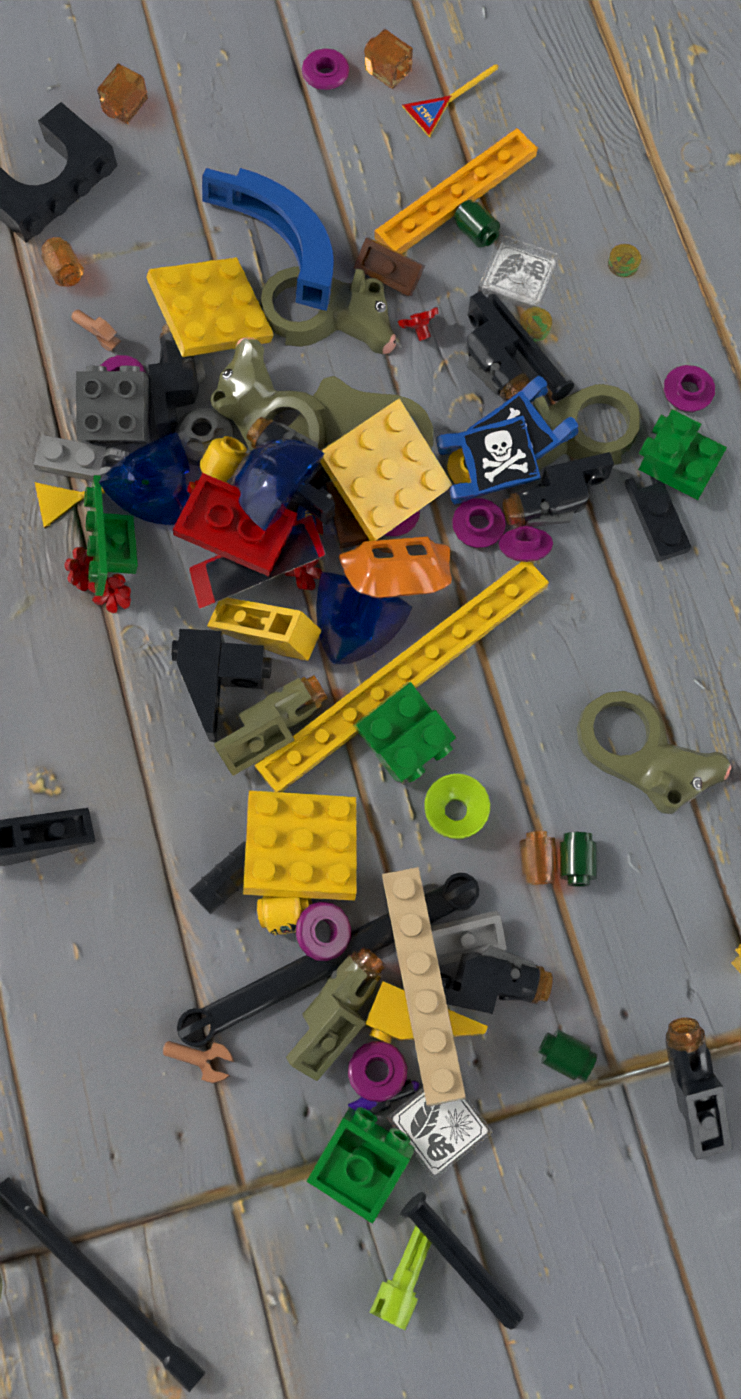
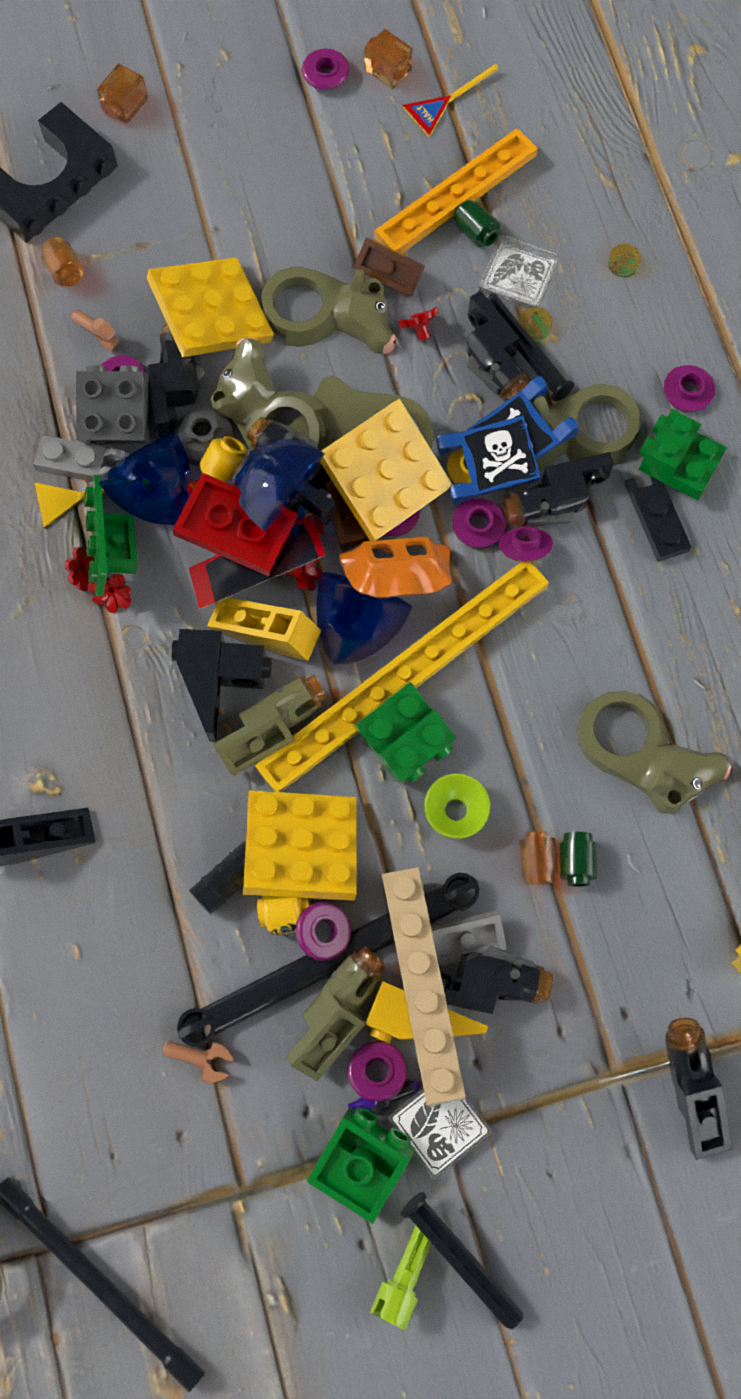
(286, 215): blue arch -> none
(567, 1055): dark green brick -> none

